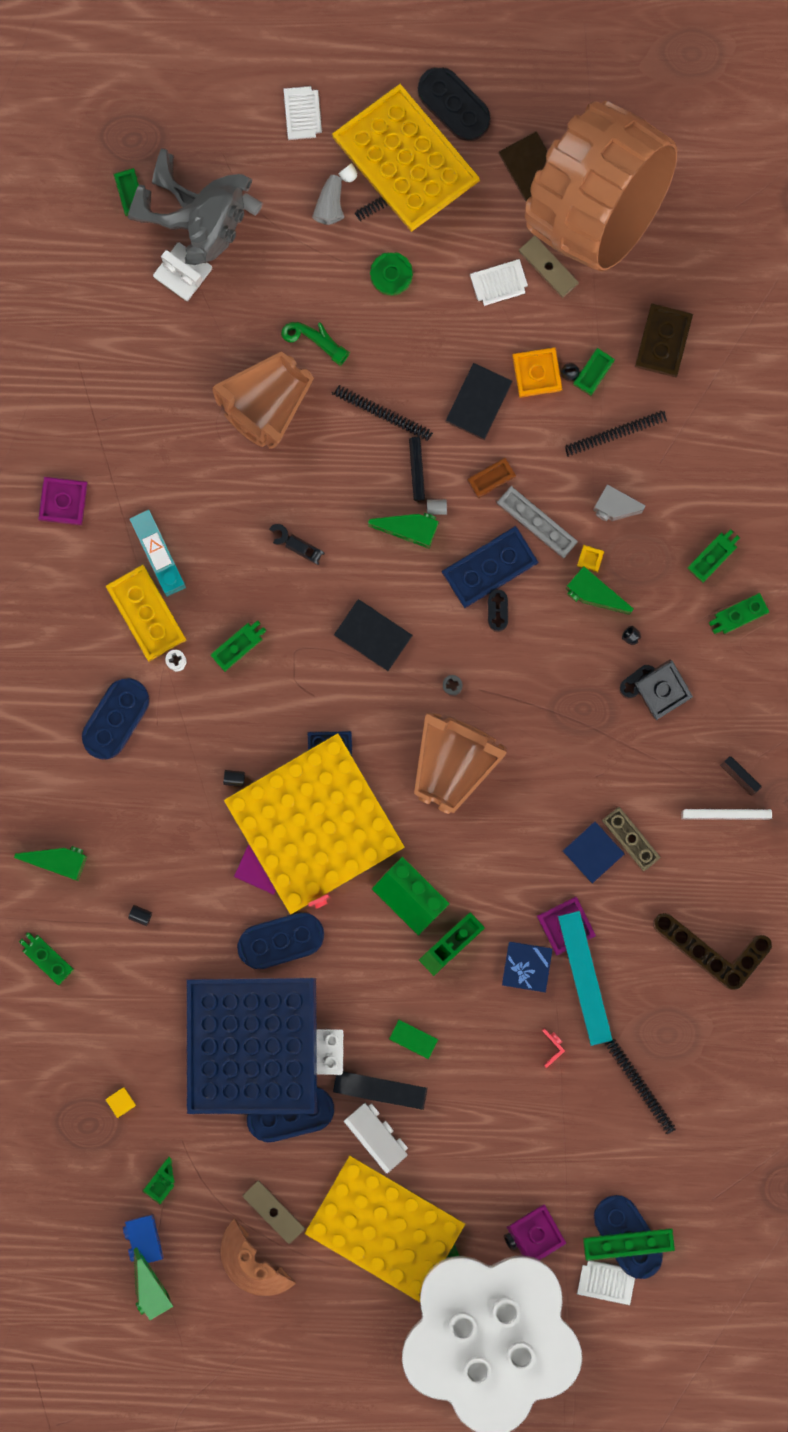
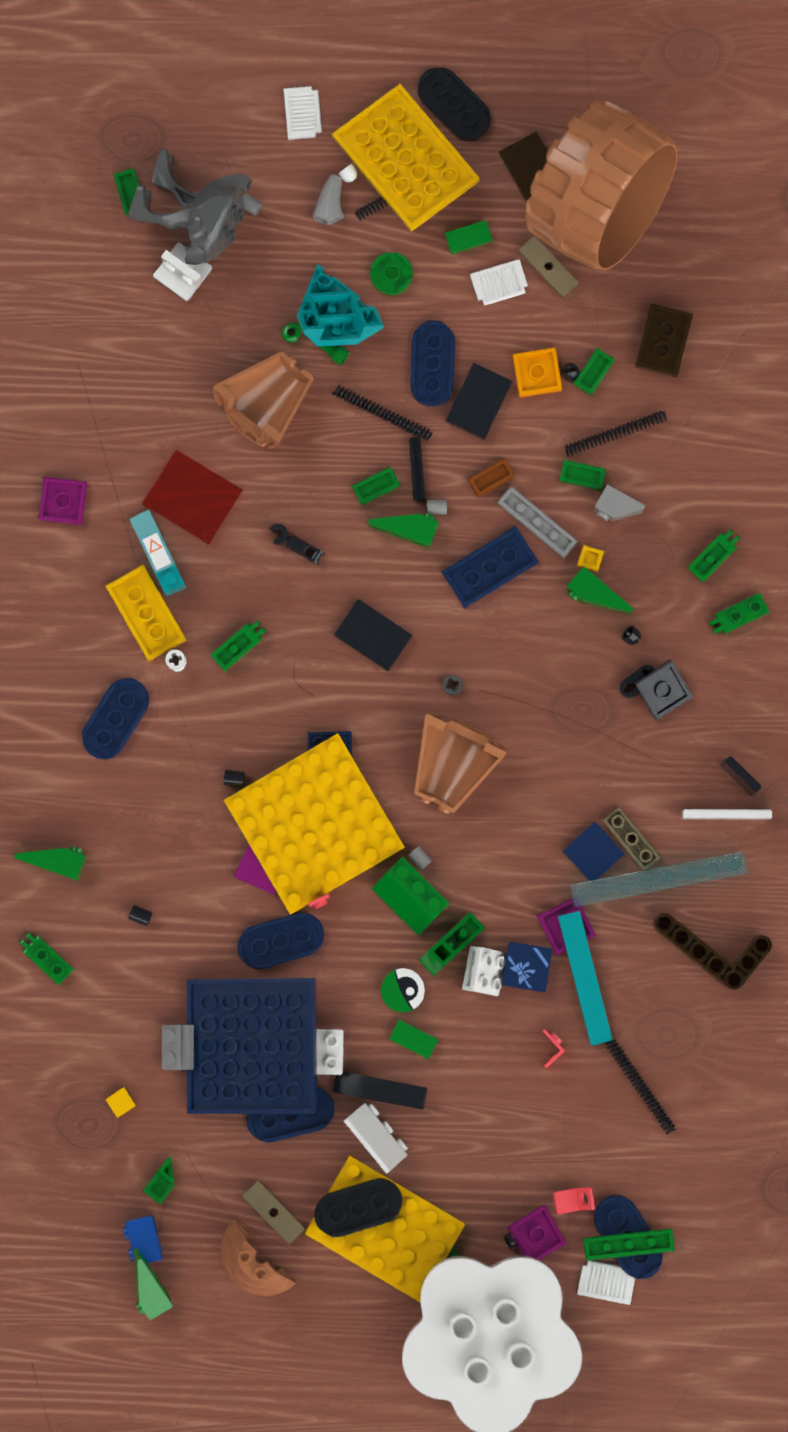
(177, 1047): none -> light grey plate
(192, 497): none -> clear red piece
(334, 313): none -> teal wedge
(358, 1207): none -> black tile
(376, 486): none -> green tile
(402, 990): none -> tile
(420, 858): none -> light grey hinge
(432, 363): none -> dark blue tile
(468, 237): none -> green tile
(484, 971): none -> white bracket
(492, 610): black beam -> none
(573, 1200): none -> coral bracket
(582, 475): none -> green tile
(658, 879): none -> clear light blue plate

